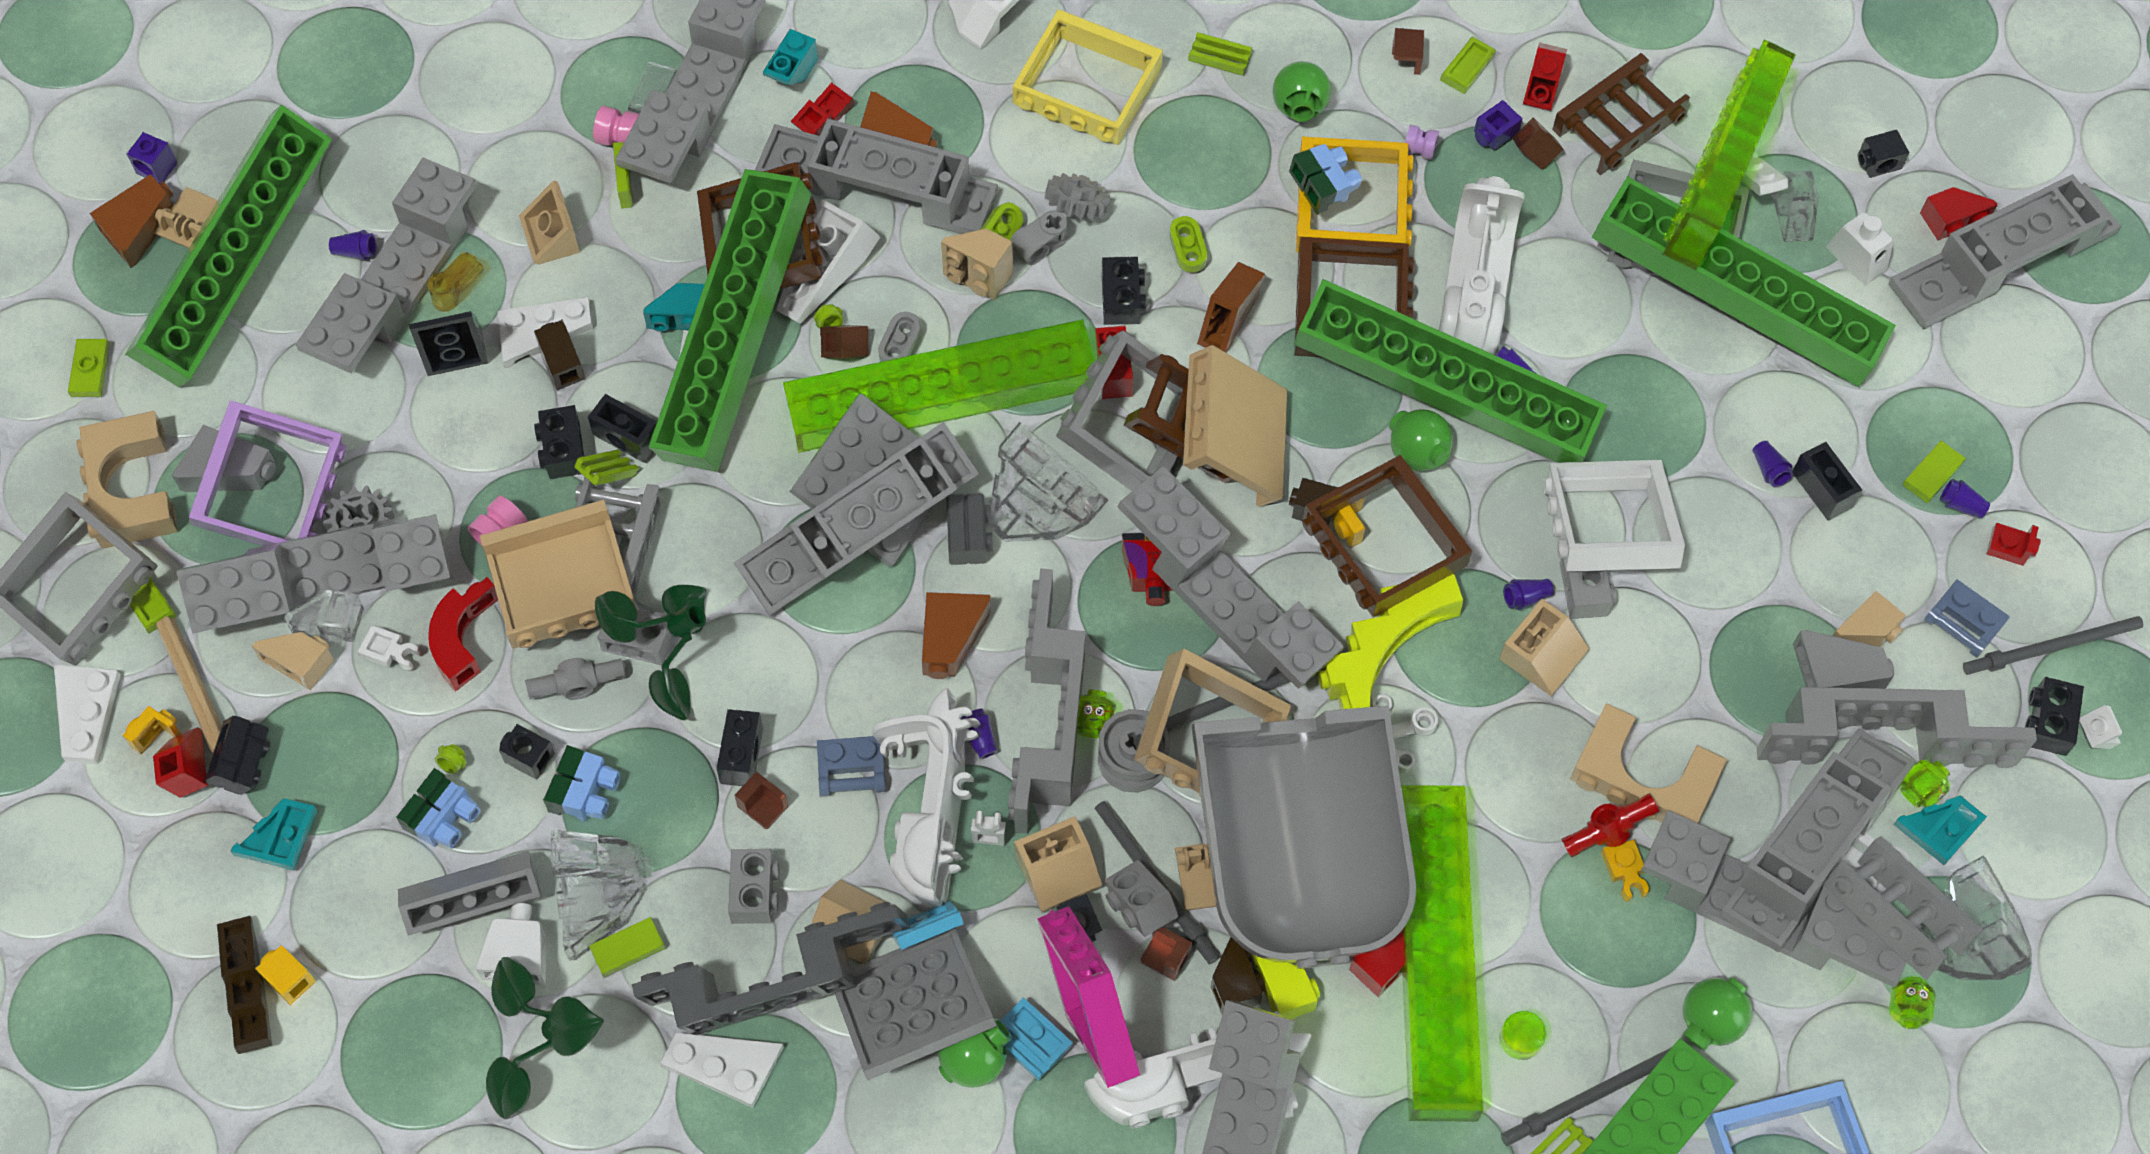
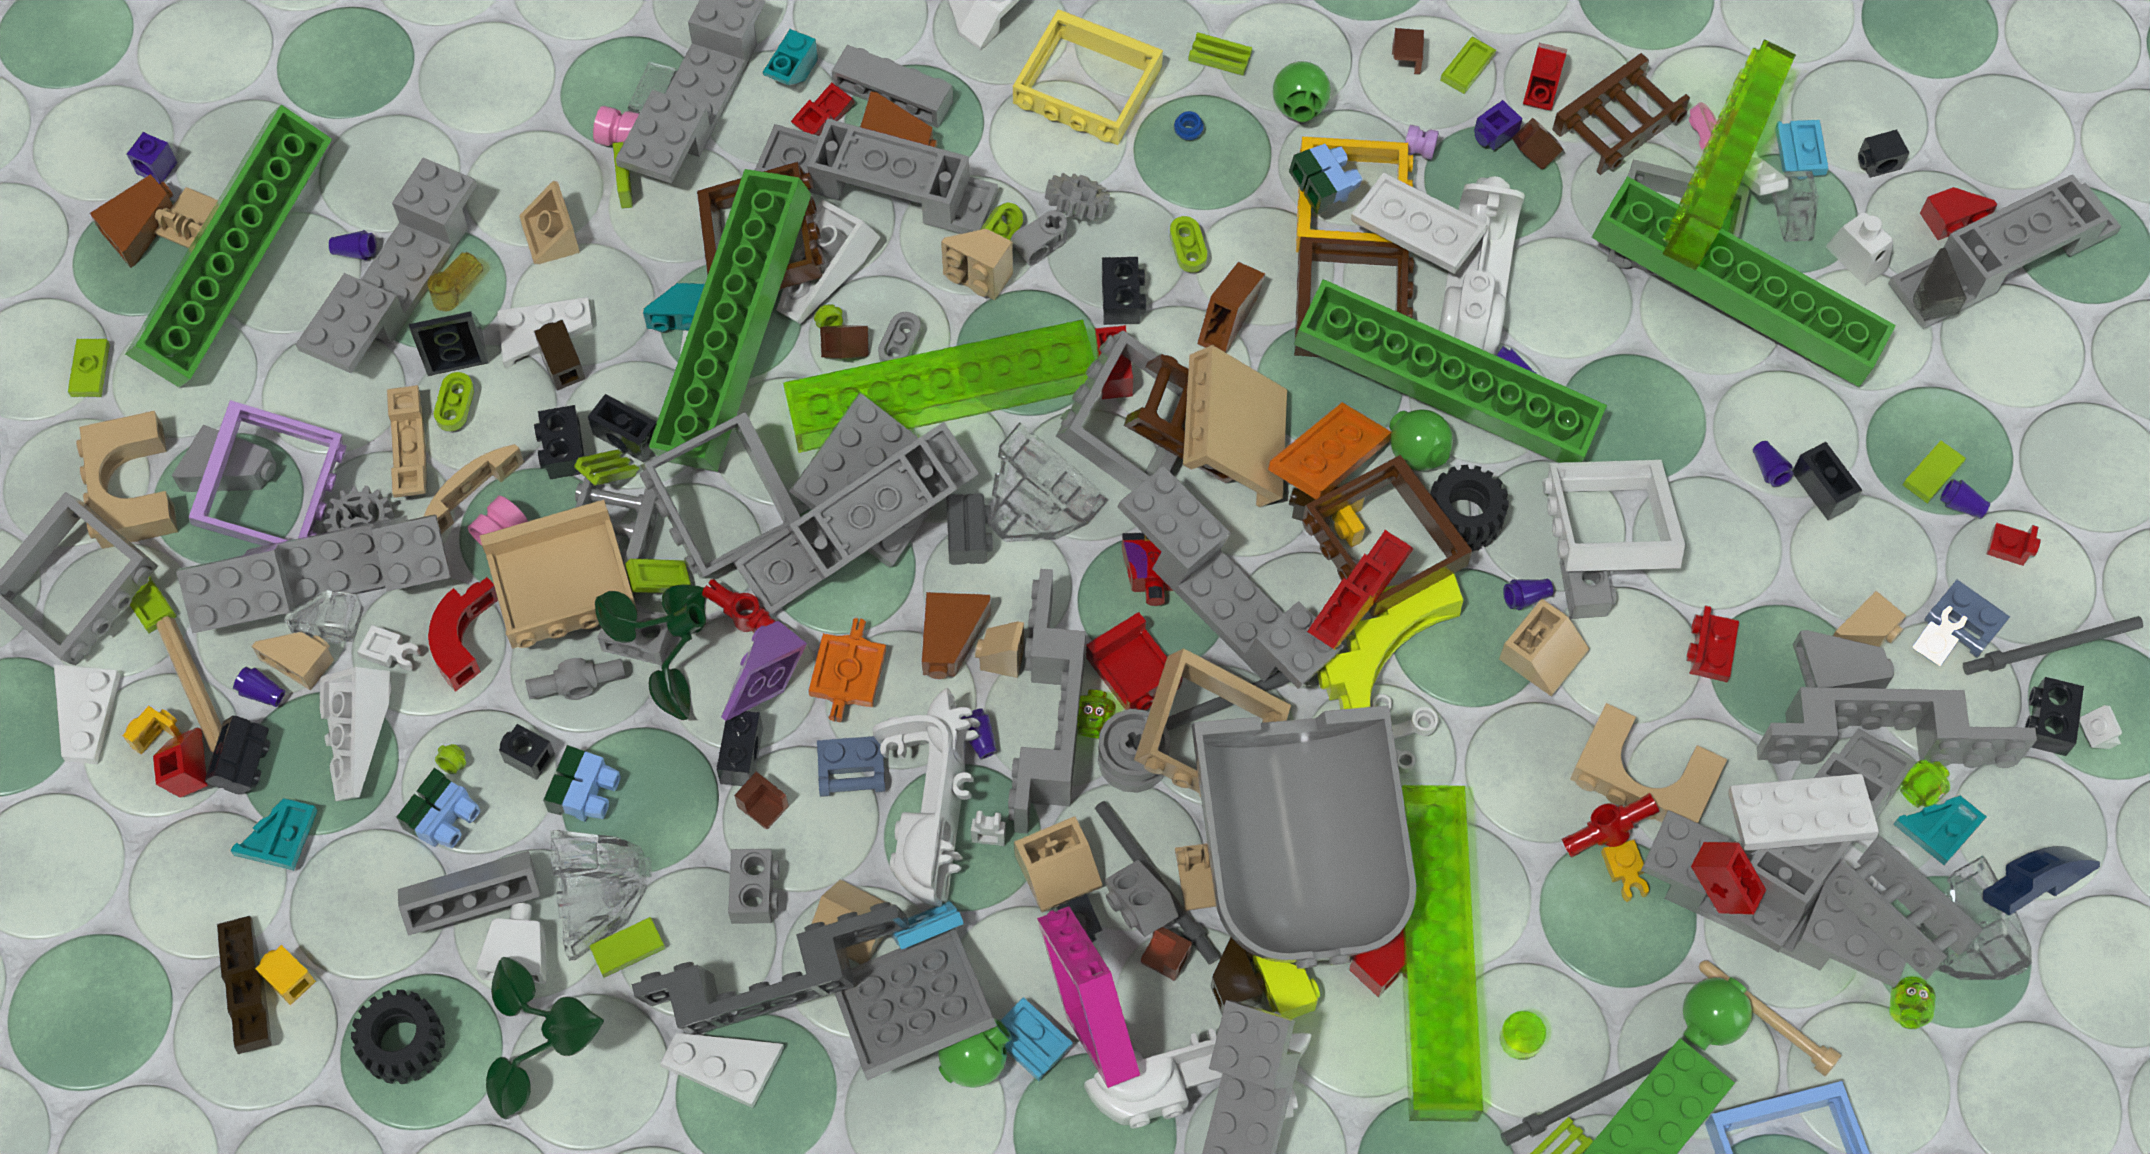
(258, 687): none -> dark purple cone
(355, 710): none -> white wedge
(383, 1015): none -> black tyre
(408, 441): none -> tan slope
(453, 404): none -> lime plate
(499, 463): none -> tan slope
(656, 574): none -> lime tile
(735, 603): none -> red pin
(762, 465): none -> light grey window
(764, 668): none -> medium lavender slope
(847, 670): none -> orange plate
(919, 94): none -> light grey brick
(1002, 649): none -> tan slope
(1129, 662): none -> red panel
(1188, 119): none -> blue plate
(1330, 451): none -> orange plate
(1360, 590): none -> red slope
(1419, 223): none -> white plate
(1479, 489): none -> black tyre
(1702, 121): none -> bright pink plate
(1713, 647): none -> red bracket
(1728, 878): none -> red brick
(1802, 146): none -> medium azure plate
(1803, 812): none -> white plate
(1821, 1056): none -> tan piece
(1937, 640): none -> plate
(1939, 290): none -> clear smoke slope
(2038, 872): none -> dark blue slope

